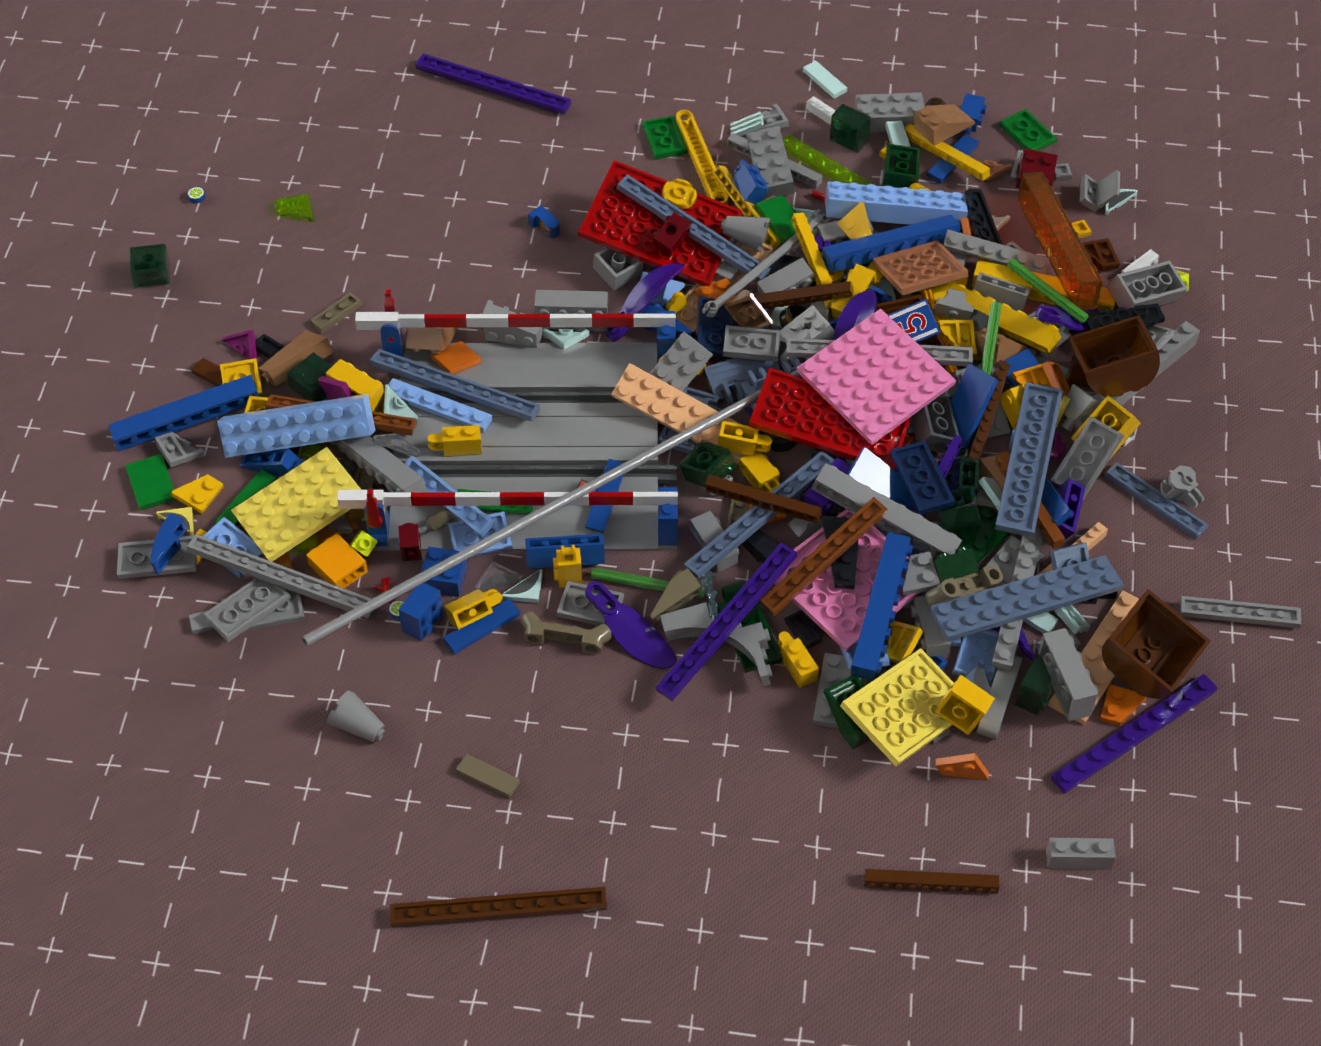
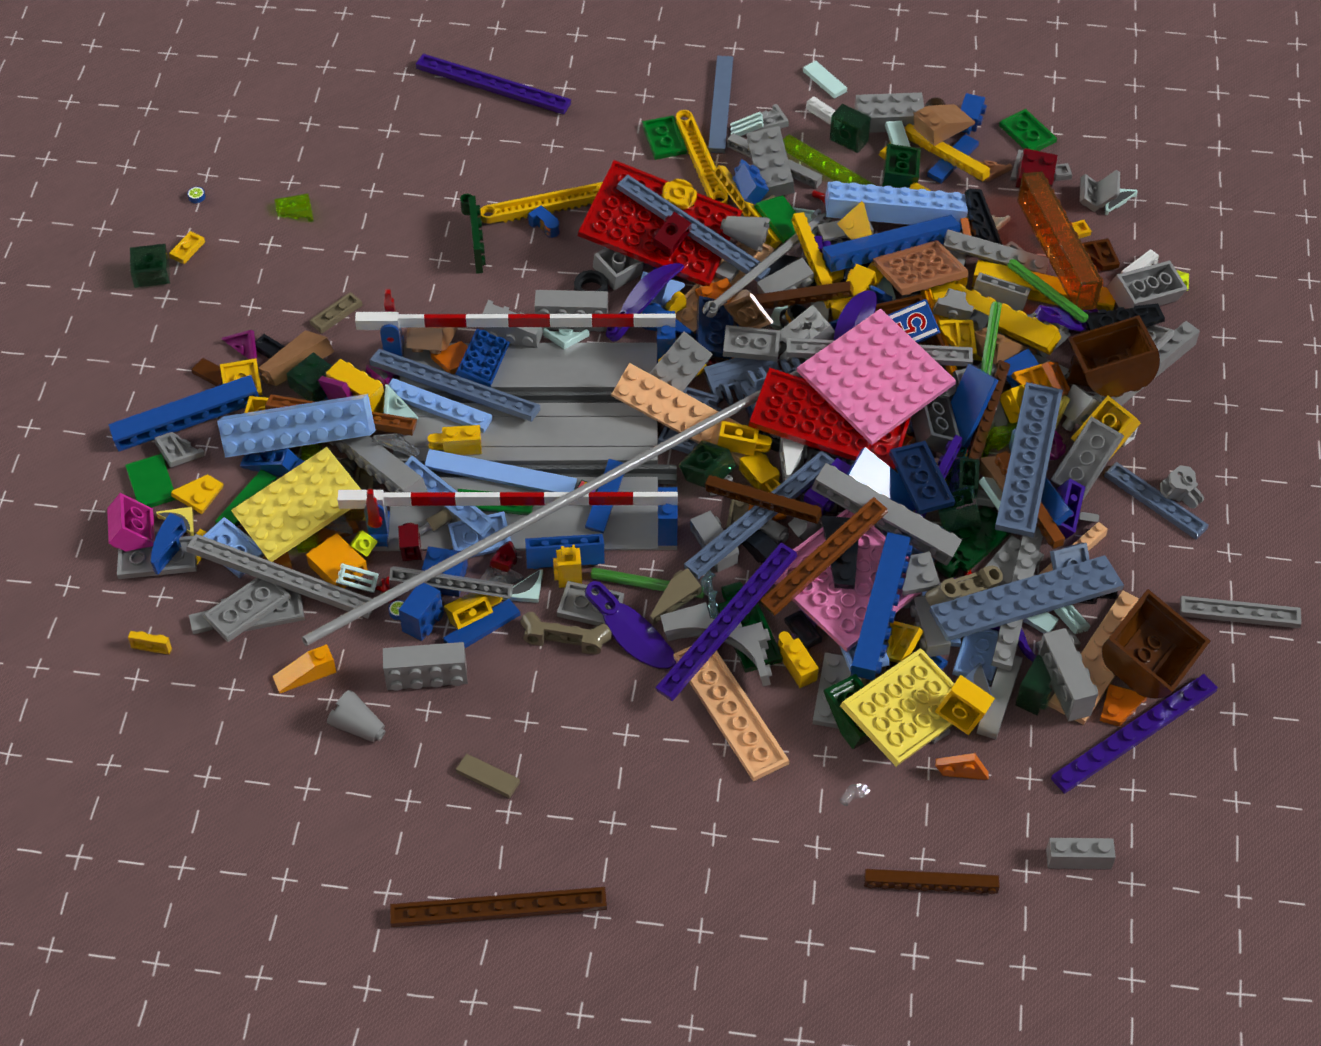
(130, 524): none -> dark pink slope
(149, 642): none -> yellow plate
(187, 247): none -> yellow plate
(305, 669): none -> light orange slope
(341, 573): none -> light aqua tile
(381, 375): none -> magenta tile
(425, 666): none -> light grey brick
(456, 582): none -> light grey piece
(469, 208): none -> dark green hinge
(483, 358): none -> blue tile
(499, 472): none -> light blue tile
(504, 557): none -> dark red tile
(550, 201): none -> yellow gear
(590, 276): none -> black tyre
(720, 104): none -> sand blue tile
(736, 718): none -> light nougat plate
(775, 531): none -> light grey brick
(791, 457): none -> white slope
(854, 791): none -> clear arm
(955, 565): dark green brick -> none
(998, 438): none -> clear neon green wing
(1088, 516): none -> light grey tile

